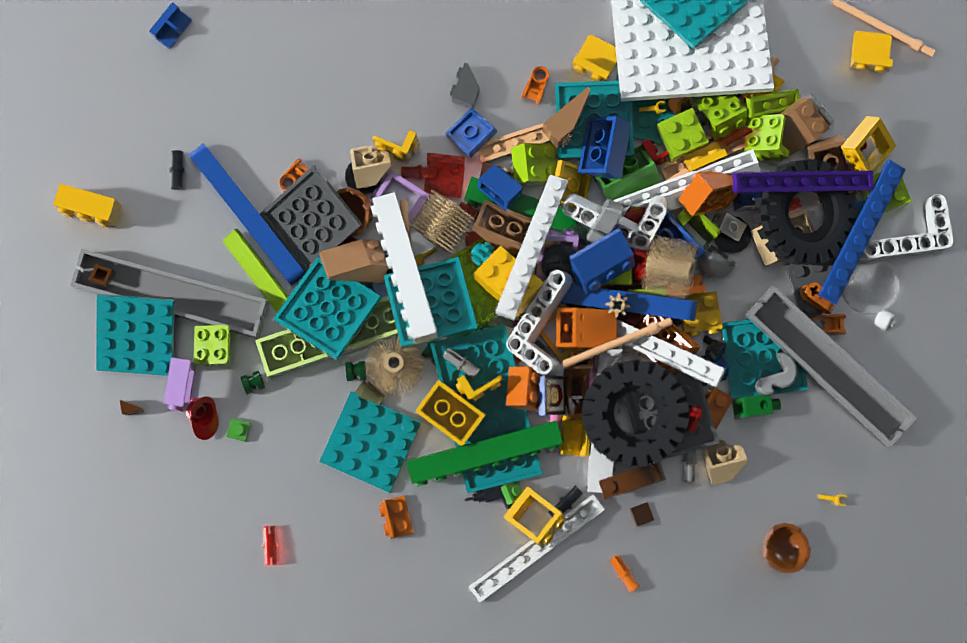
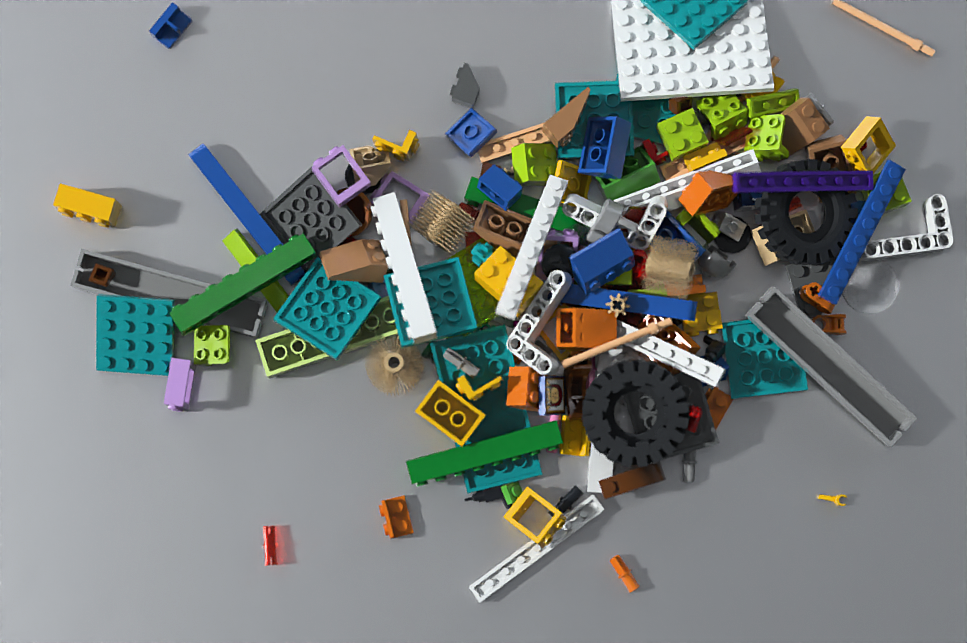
(130, 409): reddish brown slope -> none
(176, 170): black pin -> none
(203, 417): red piece -> none
(238, 430): bright green plate -> none
(242, 284): none -> green brick
(252, 382): dark green wheel -> none
(293, 173): orange piece -> none
(352, 191): none -> lavender window
(355, 370): dark green wheel -> none
(369, 393): olive cone -> none
(370, 442): teal plate -> none
(419, 172): clear red axle -> none
(419, 258): yellow hand -> none
(450, 175): clear red bracket -> none
(535, 88): orange piece -> none
(595, 59): yellow bracket -> none
(641, 514): reddish brown slope -> none
(653, 108): yellow hand -> none
(723, 461): tan slope -> none
(755, 406): green torso -> none
(781, 380): light grey animal -> none
(786, 548): dark orange cylinder -> none
(871, 52): yellow bracket -> none
(885, 320): white piece -> none

